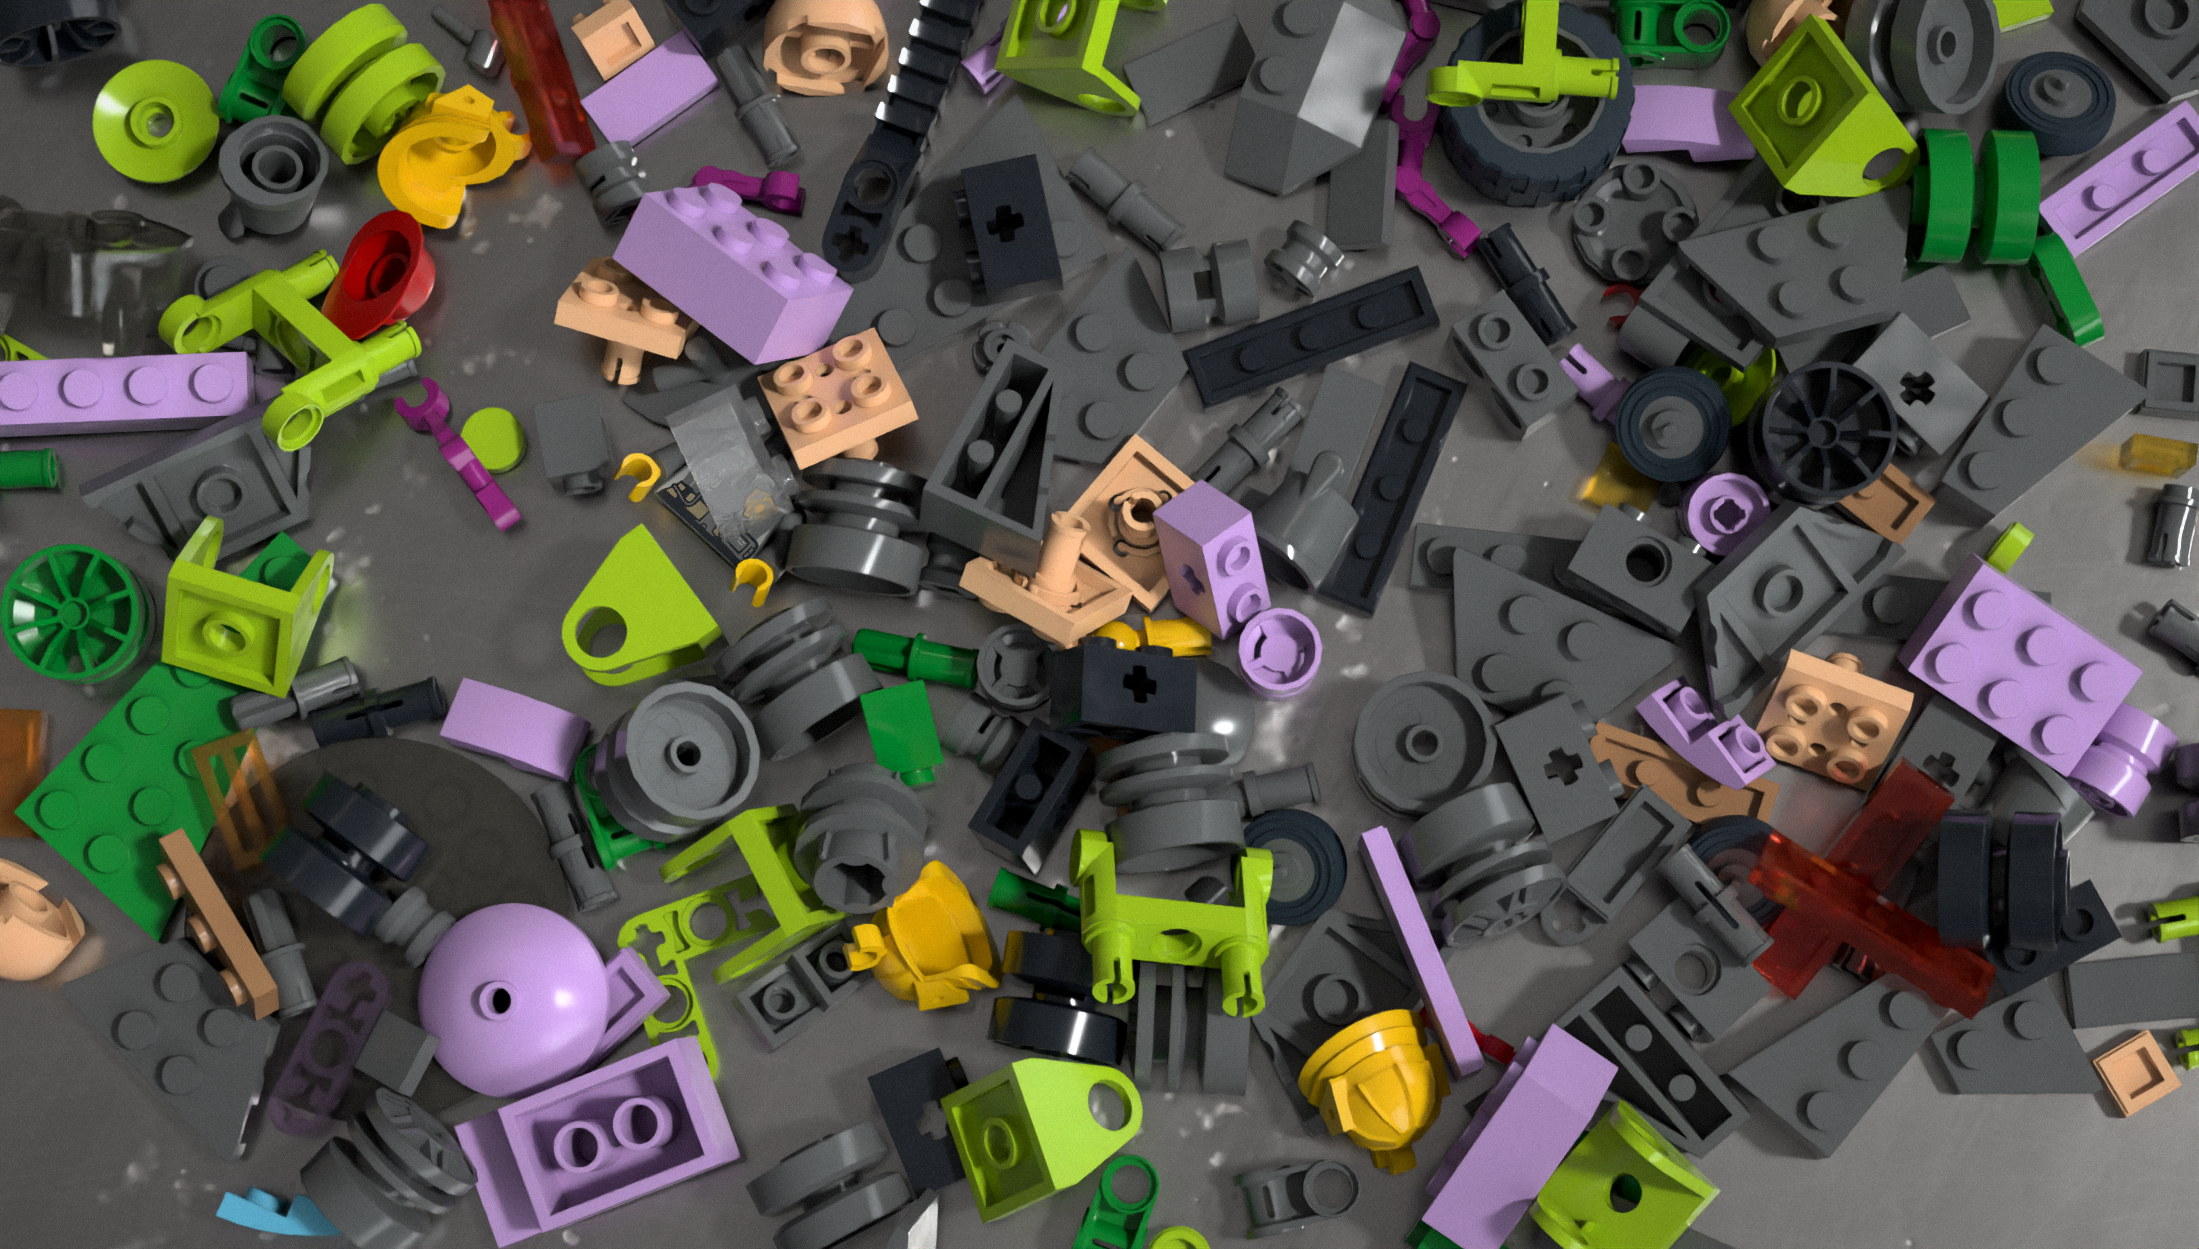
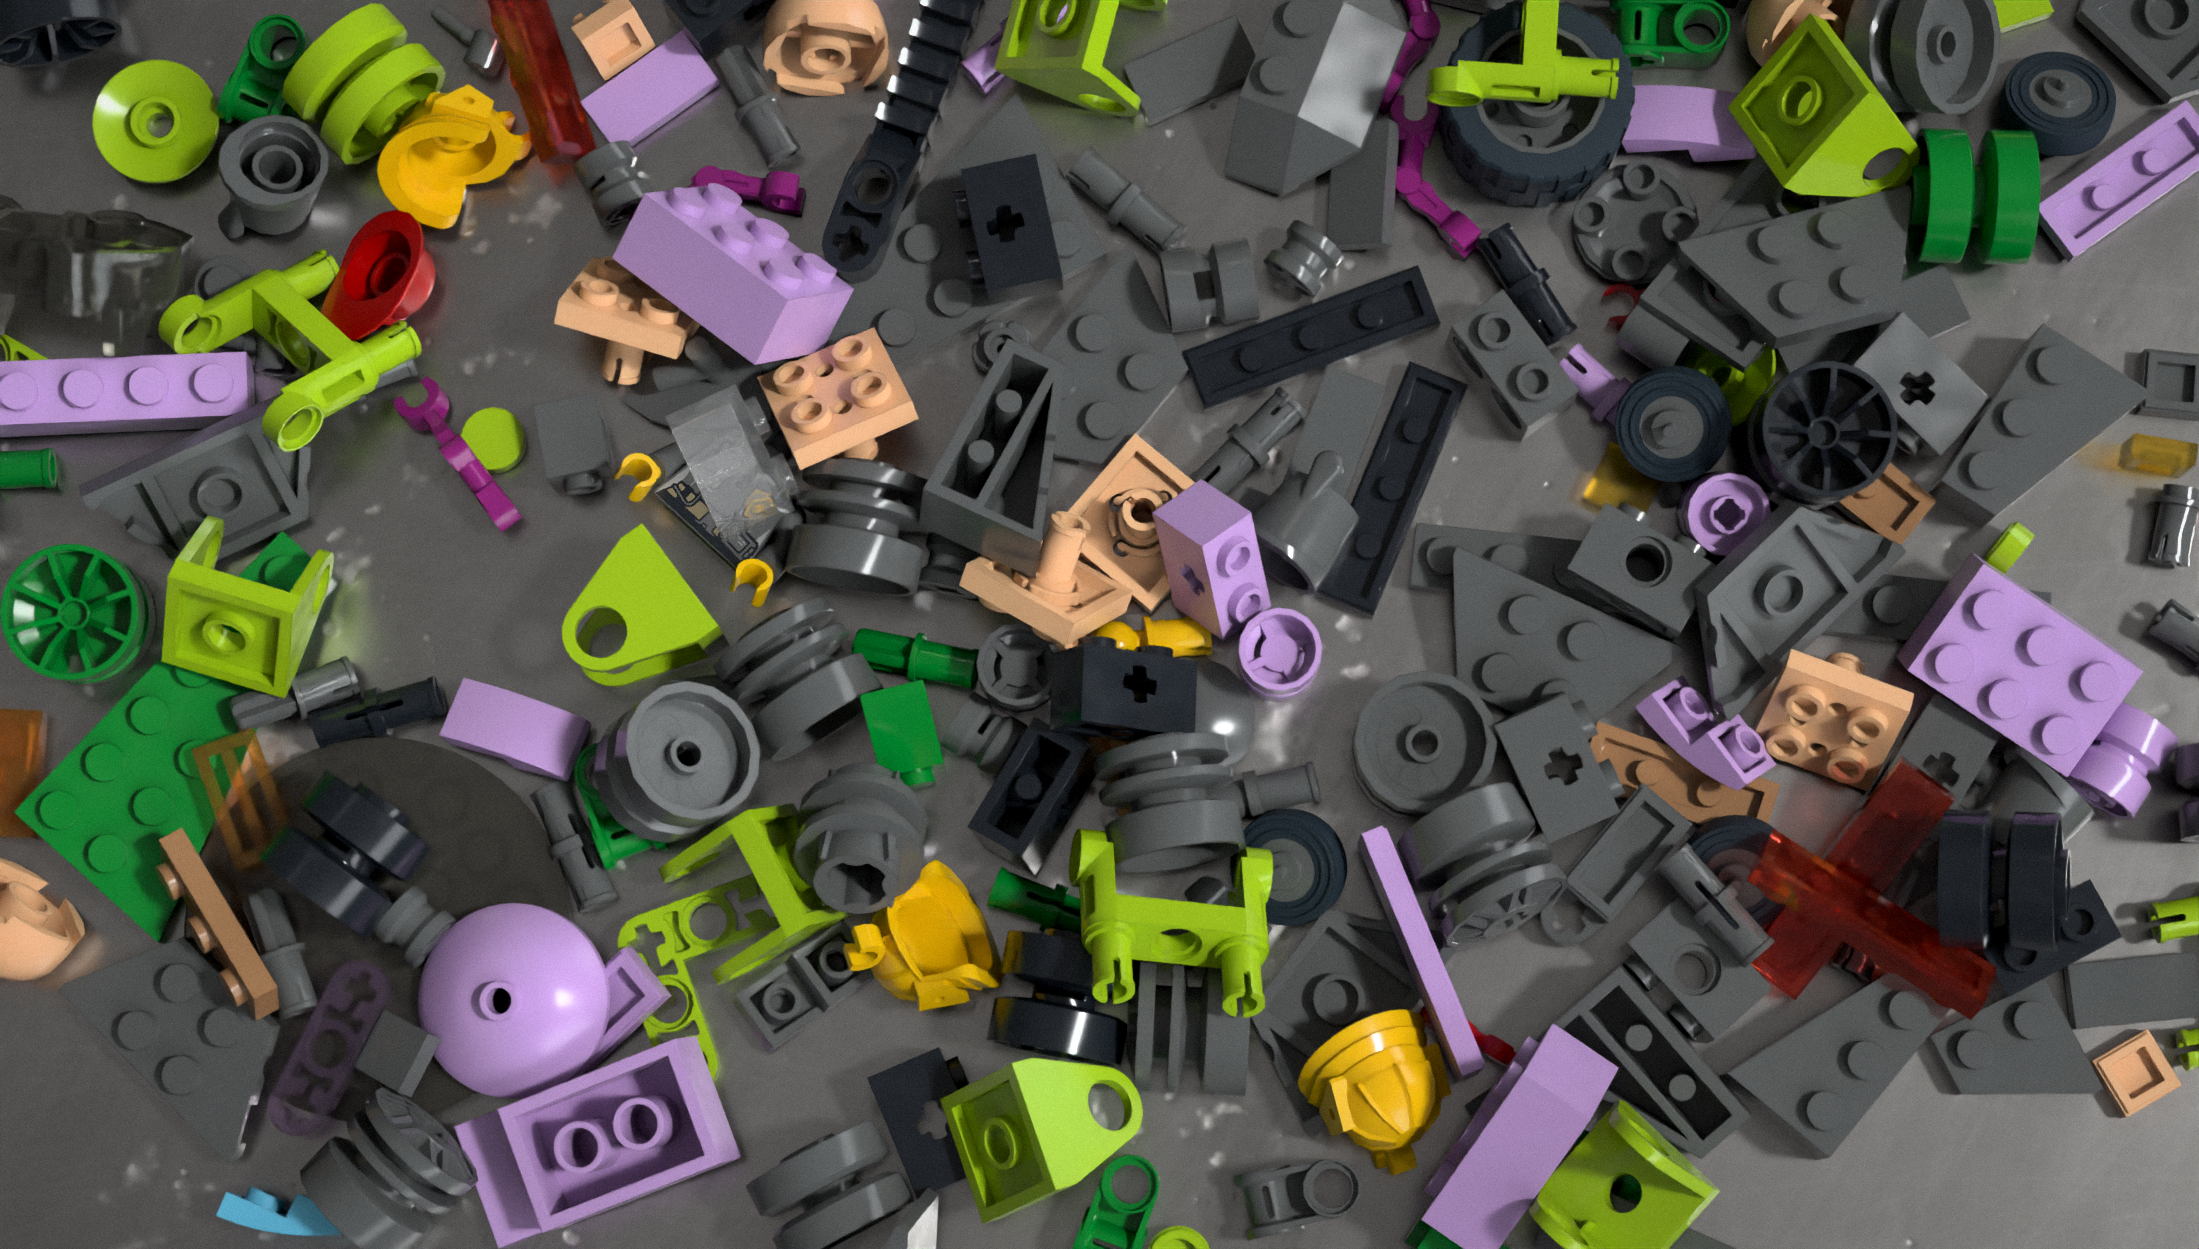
(2064, 291): green beam -> none

